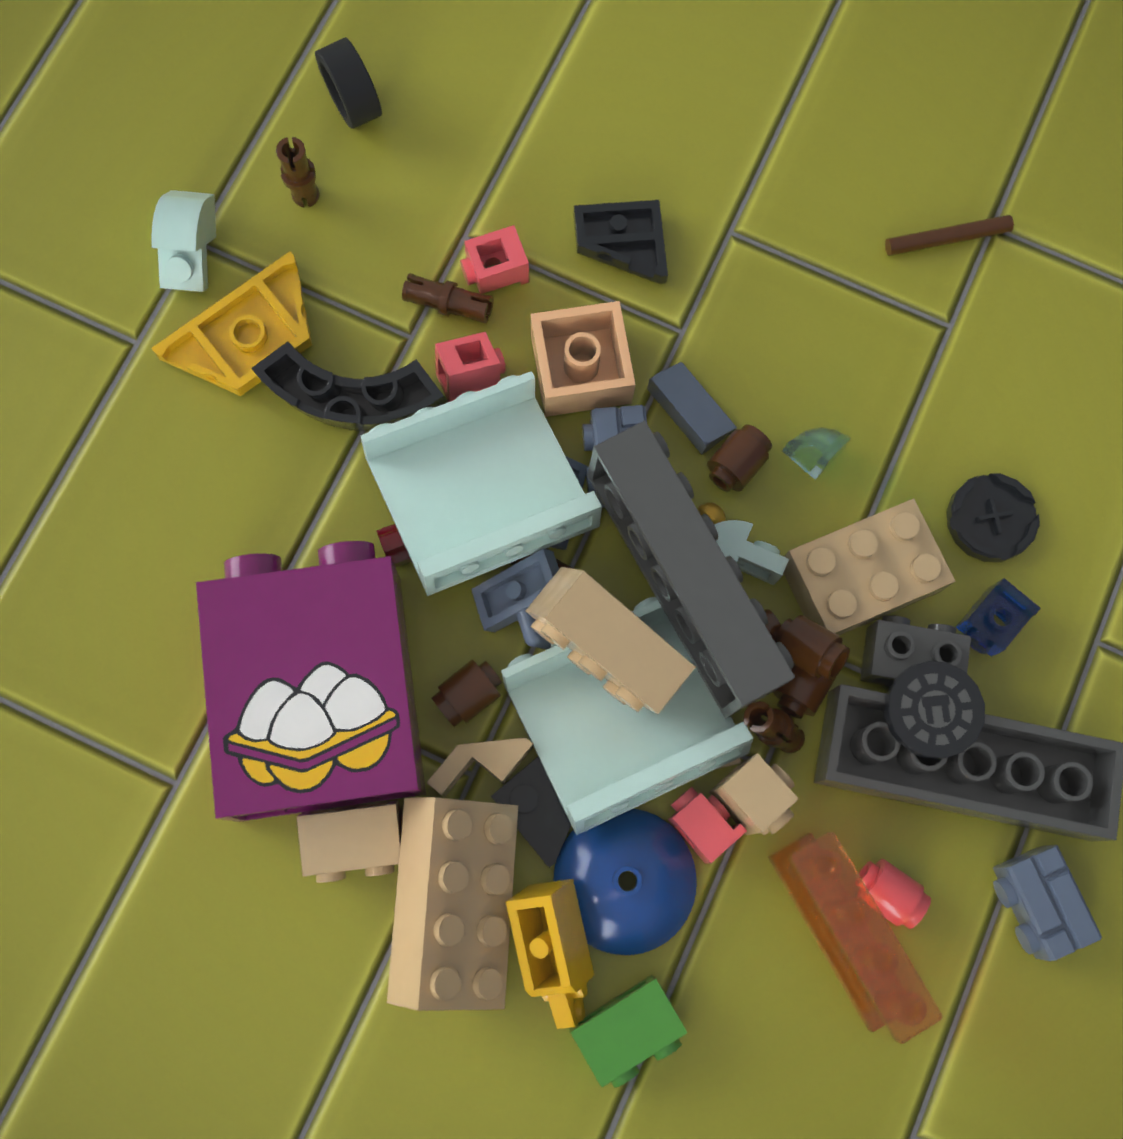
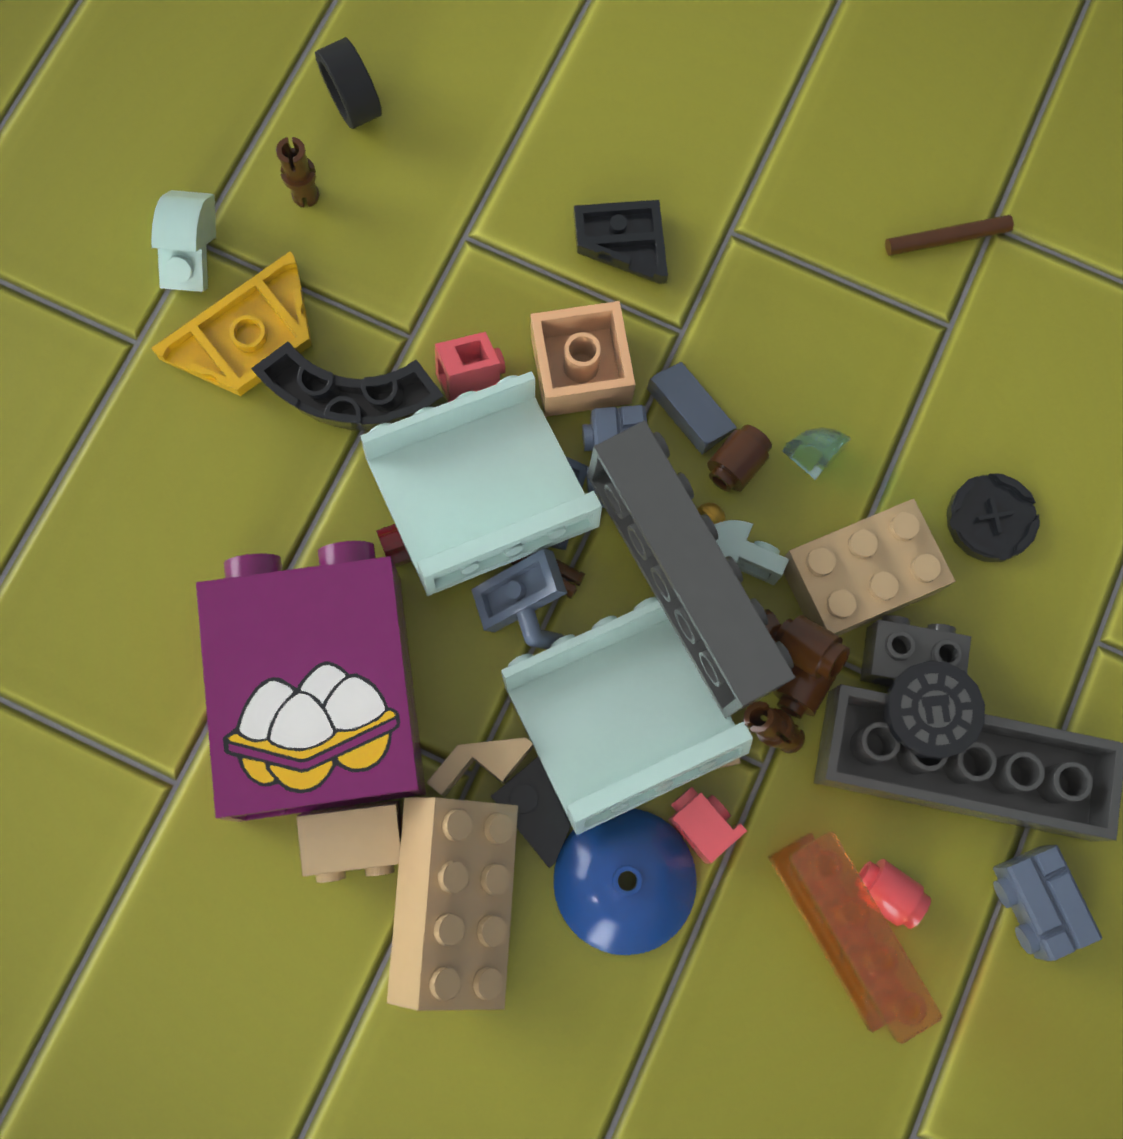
(447, 298): reddish brown pin -> none
(467, 692): reddish brown brick -> none
(498, 249): coral brick -> none
(552, 947): yellow hinge -> none
(608, 641): tan brick -> none
(629, 1032): bright green brick -> none
(757, 795): tan brick -> none
(1005, 603): clear blue brick -> none

